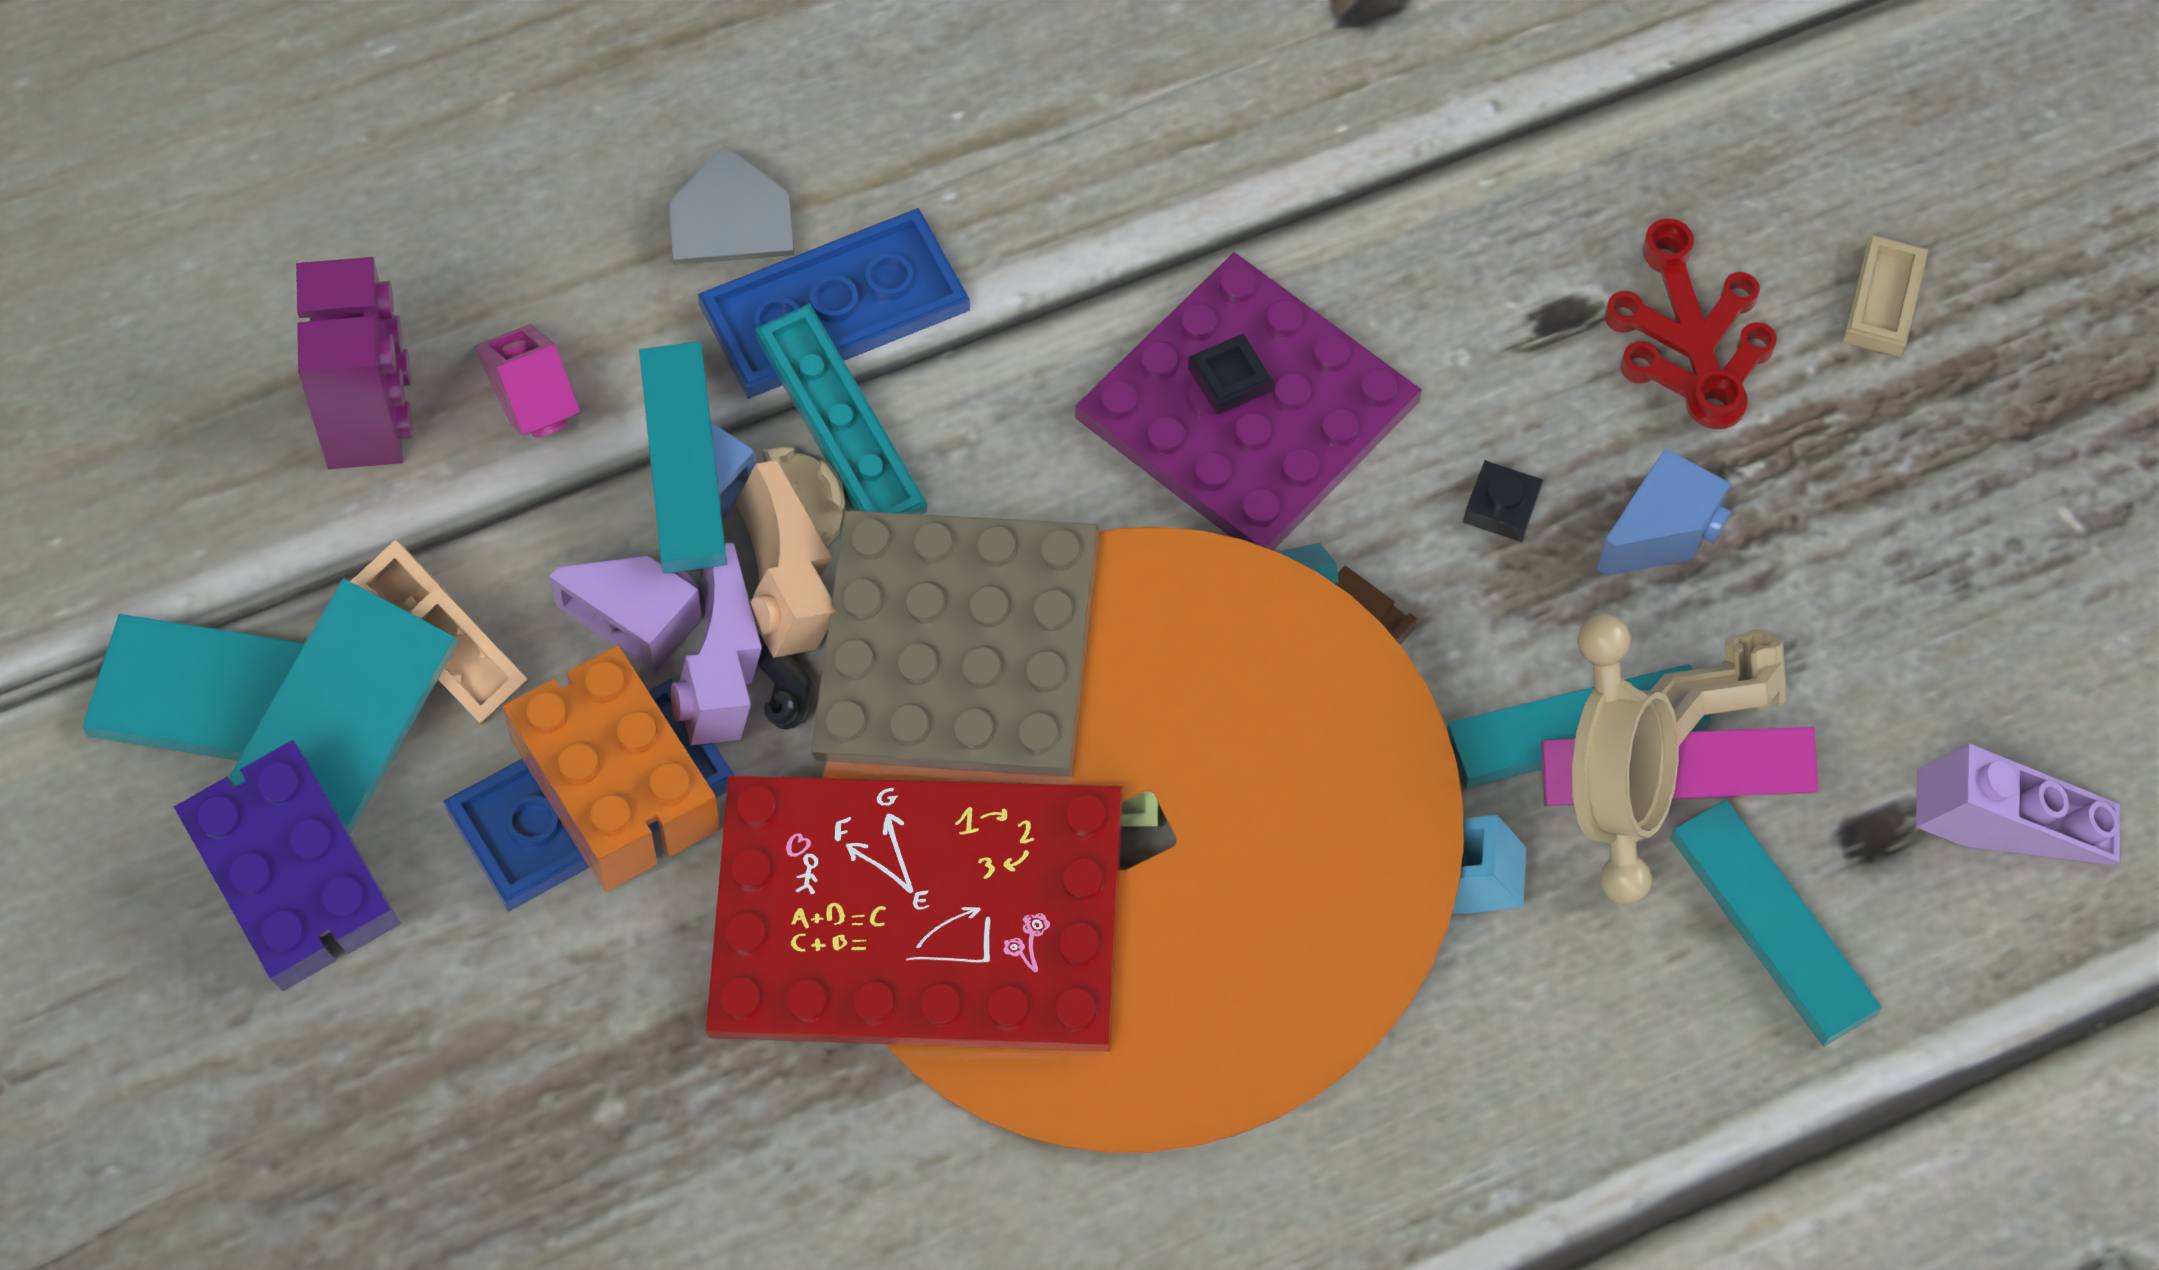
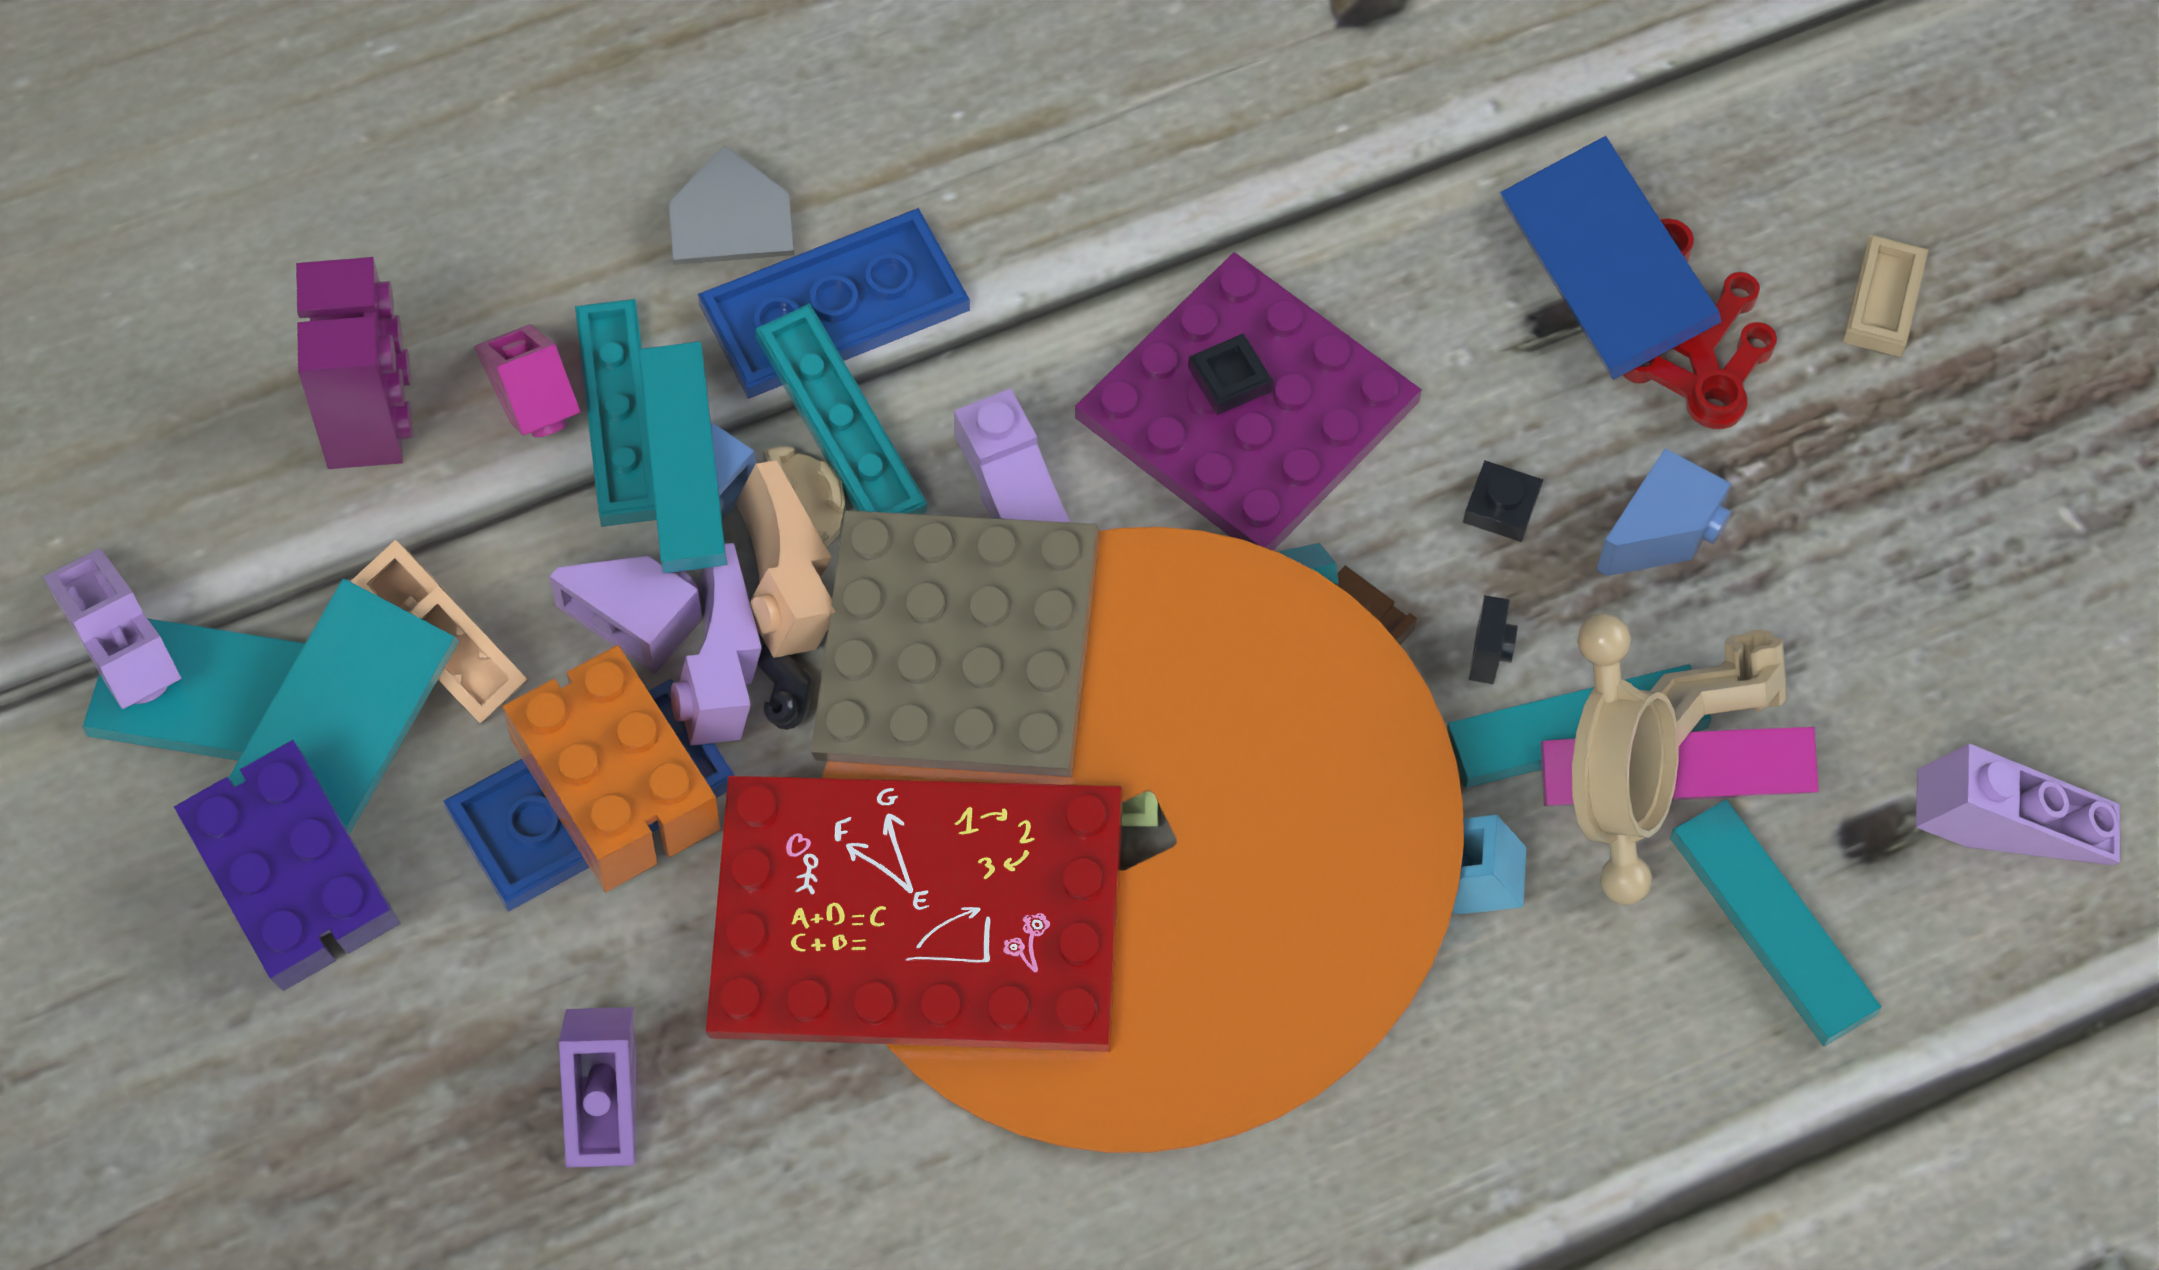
(113, 629): none -> lavender slope
(599, 1086): none -> medium lavender slope
(616, 411): none -> teal tile
(1007, 460): none -> lavender slope
(1493, 640): none -> black plate
(1610, 257): none -> blue tile

